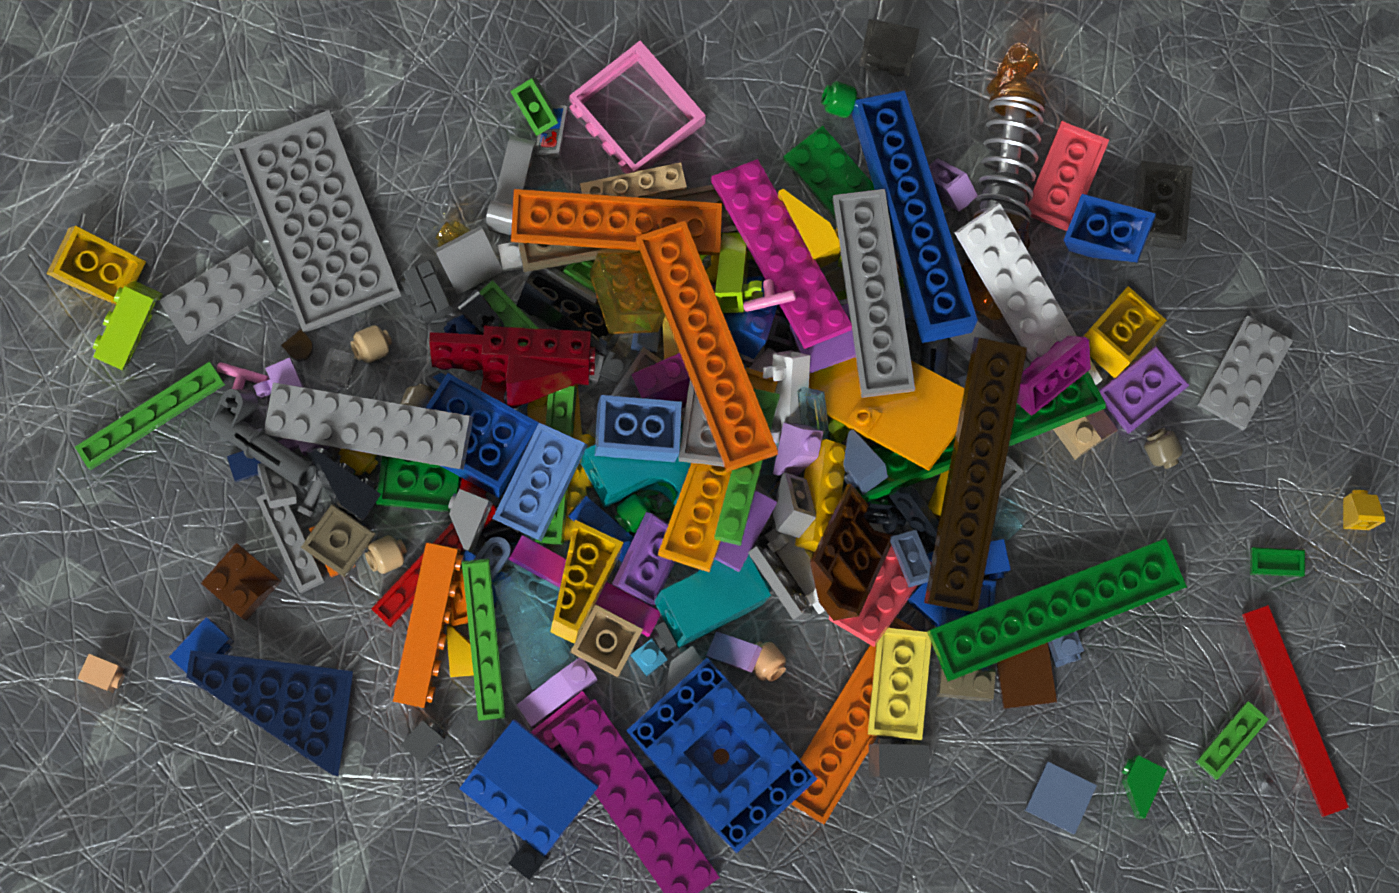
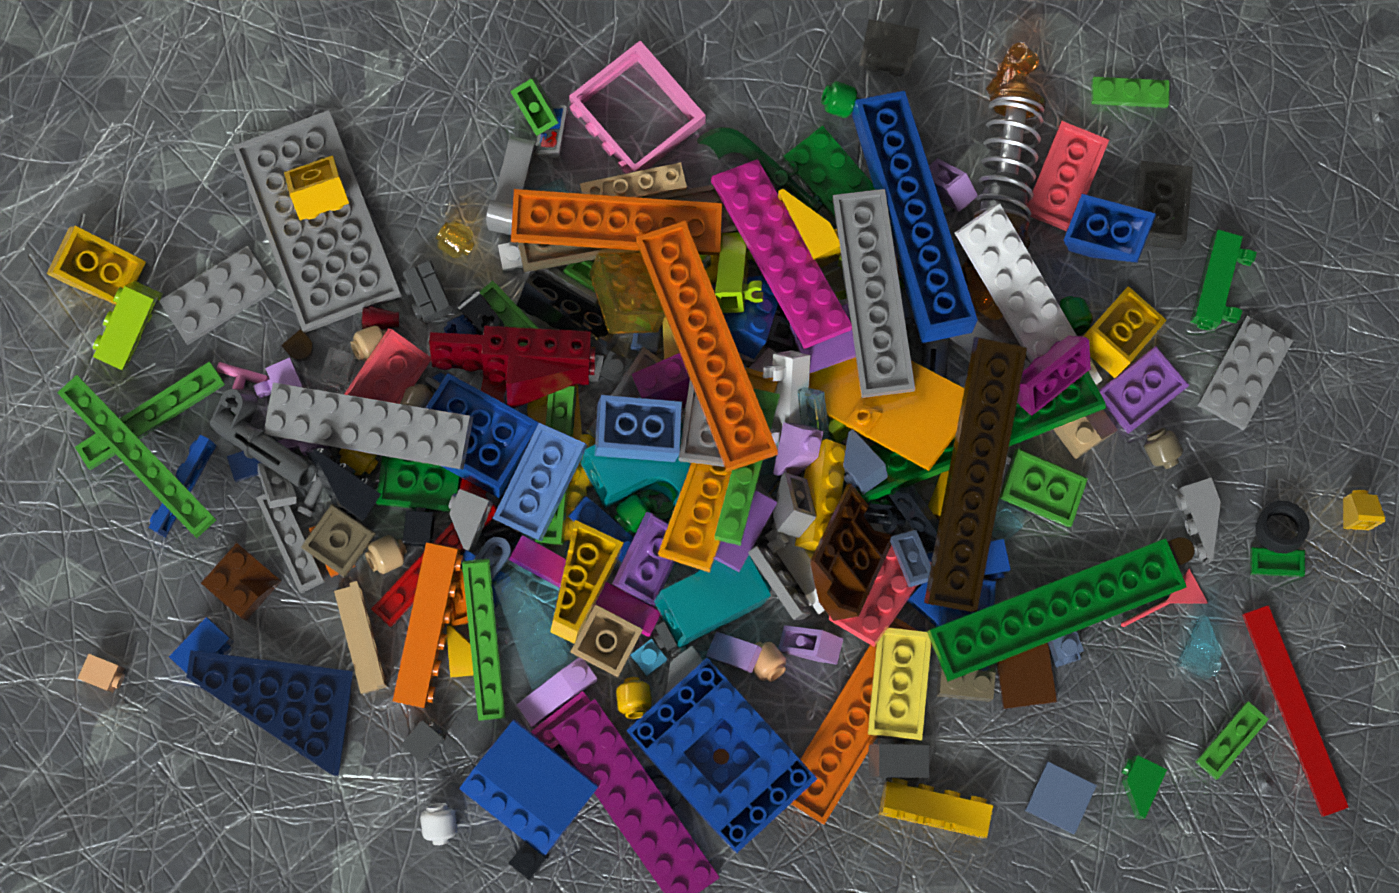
(137, 456): none -> bright green plate
(187, 474): none -> blue plate
(316, 188): none -> yellow slope
(360, 638): none -> tan fence
(379, 317): none -> dark red cone
(389, 369): none -> coral plate
(418, 527): none -> black brick
(438, 823): none -> white head
(468, 260): light grey tile -> none
(633, 698): none -> yellow head
(728, 140): none -> dark green sword
(769, 298): bright pink piece -> none
(811, 644): none -> lavender slope
(936, 809): none -> yellow wedge
(1043, 488): none -> bright green tile
(1077, 313): none -> green head
(1130, 92): none -> bright green plate
(1182, 550): none -> dark brown tile
(1190, 595): none -> coral piece
(1201, 511): none -> light grey slope
(1201, 651): none -> clear light blue slope
(1217, 279): none -> green brick
(1291, 511): none -> black tyre

